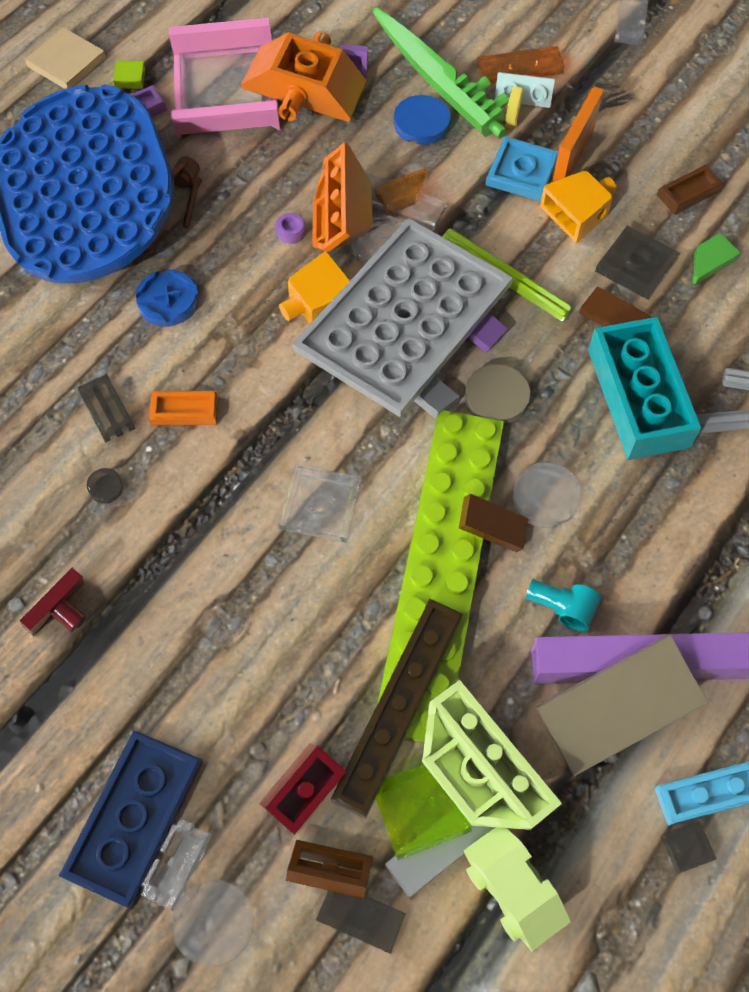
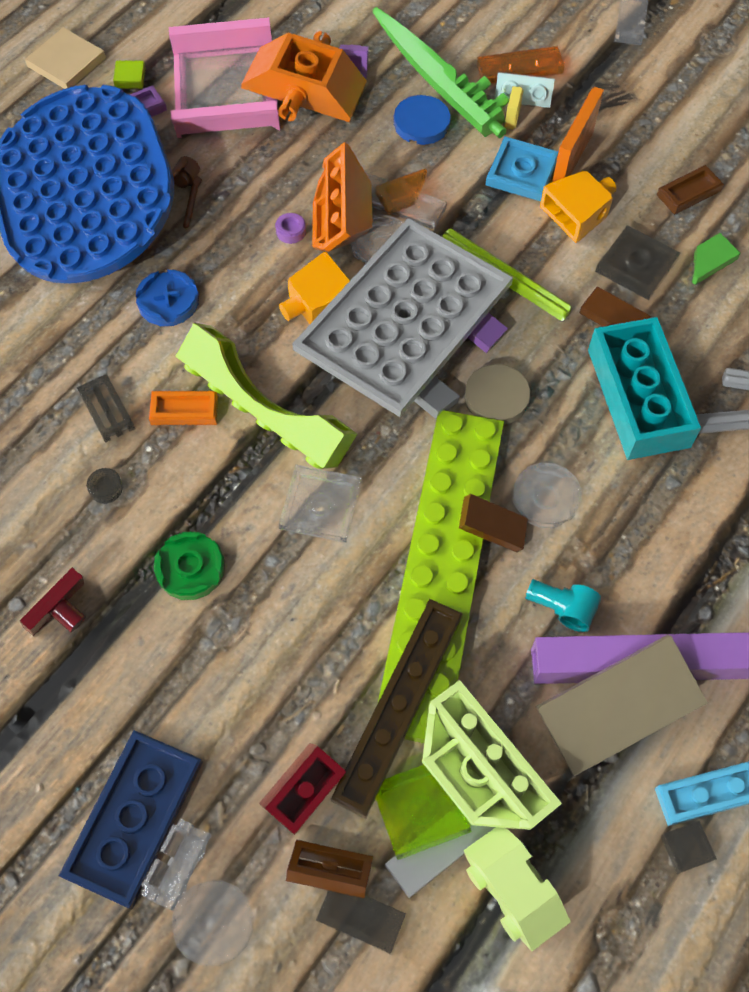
(189, 566): none -> green tile
(216, 359): none -> arch

